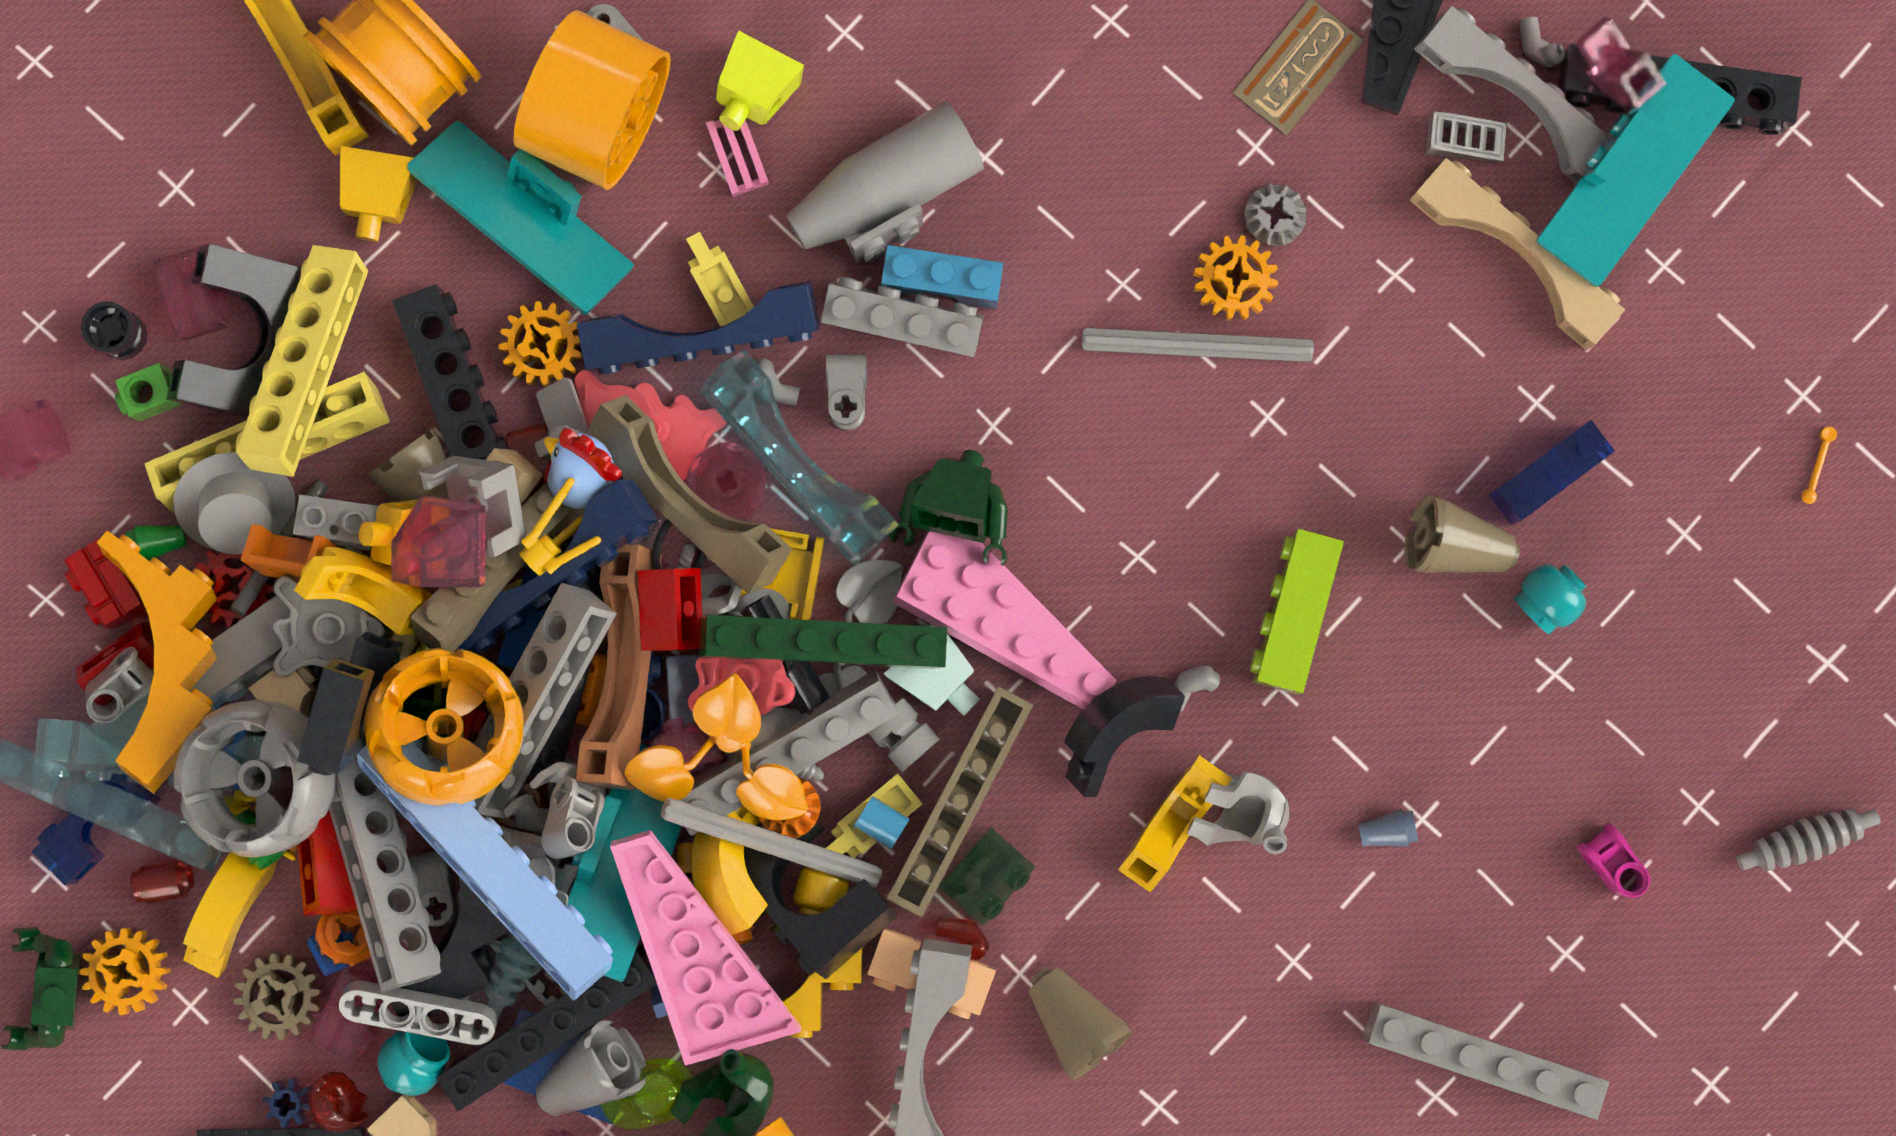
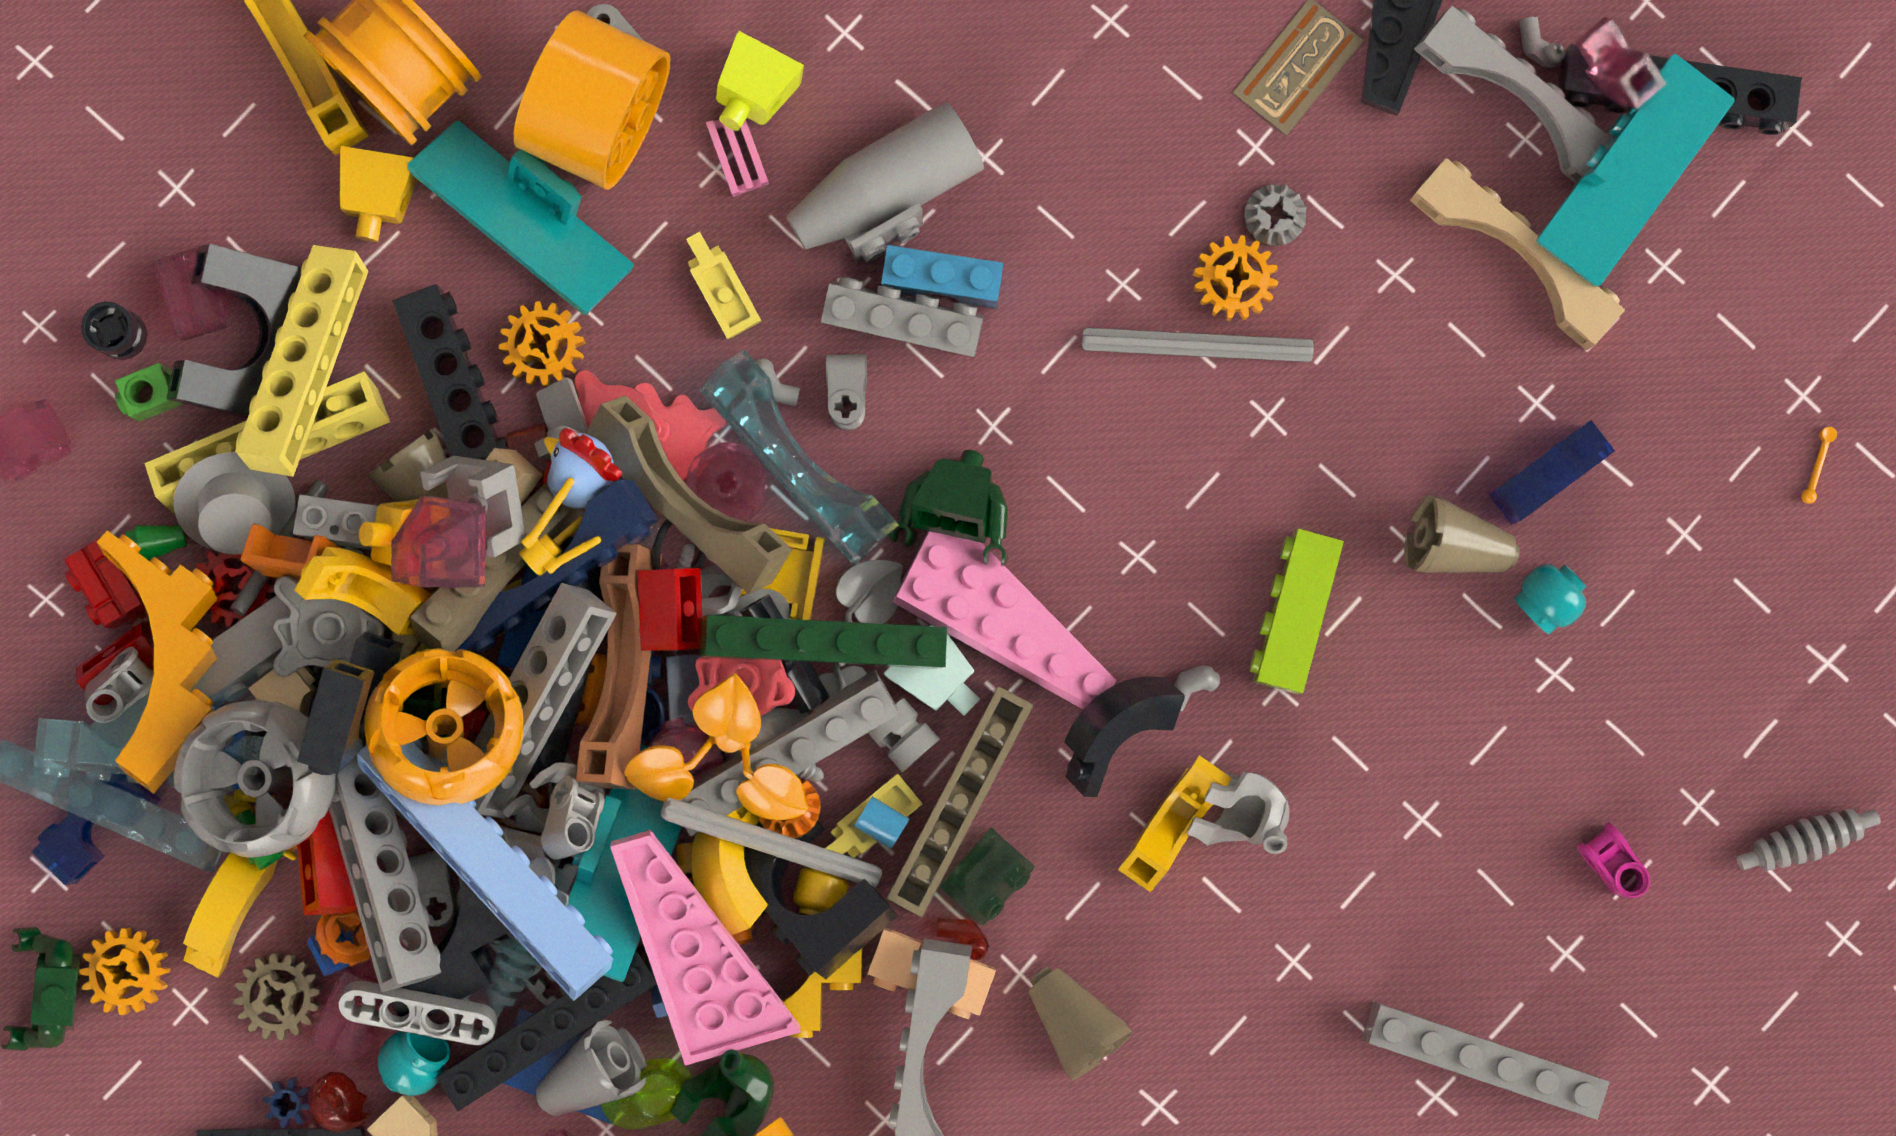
(162, 882): clear red brick -> none
(621, 340): dark blue arch -> none
(1391, 829): sand blue cone -> none
(1436, 147): light grey slope -> none

